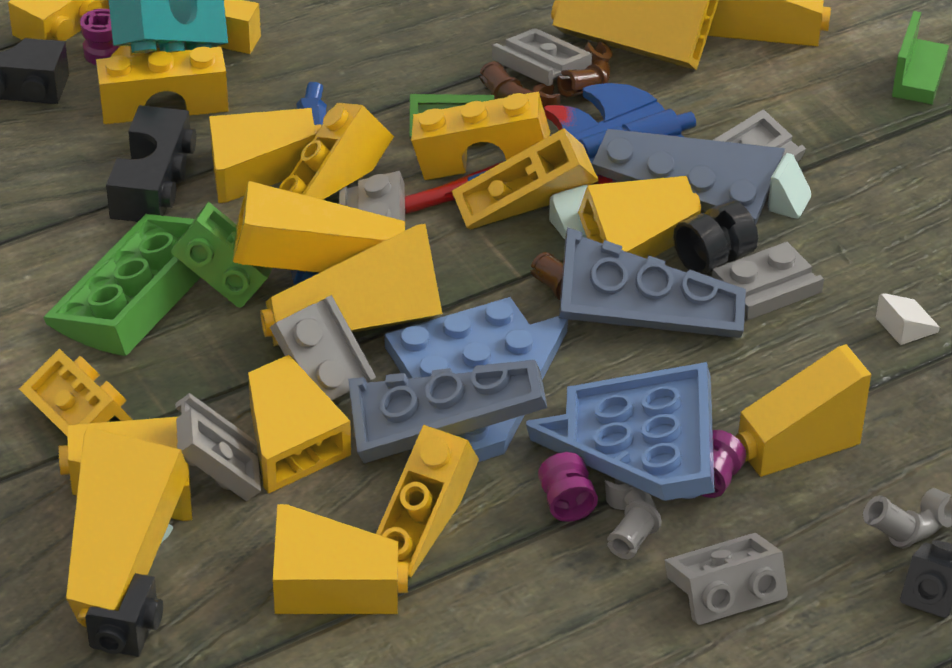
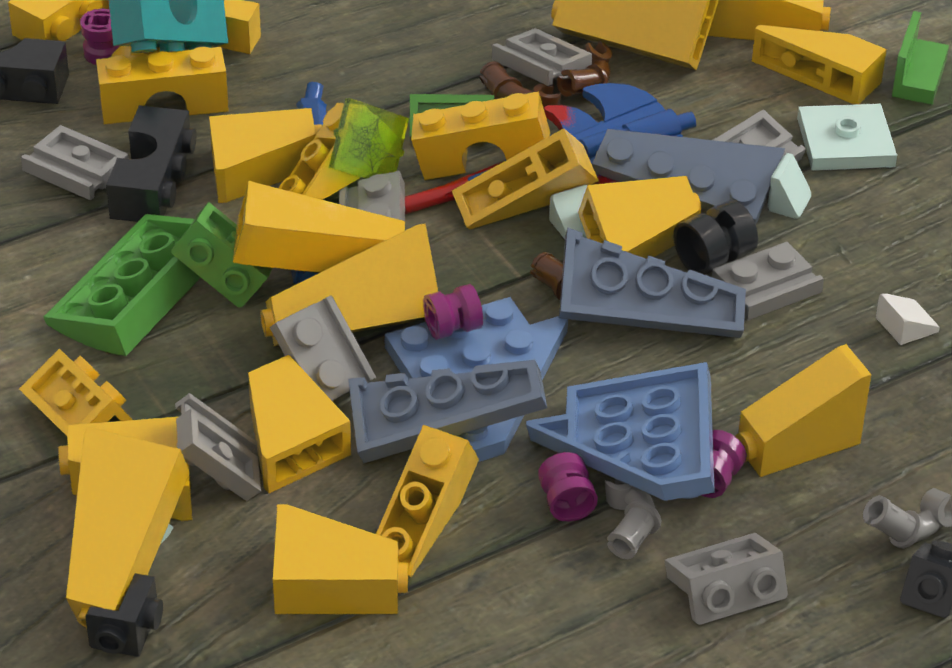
(72, 161): none -> light grey plate
(368, 140): none -> clear neon green piece
(453, 311): none -> magenta wheel
(824, 60): none -> yellow slope
(846, 137): none -> light aqua plate

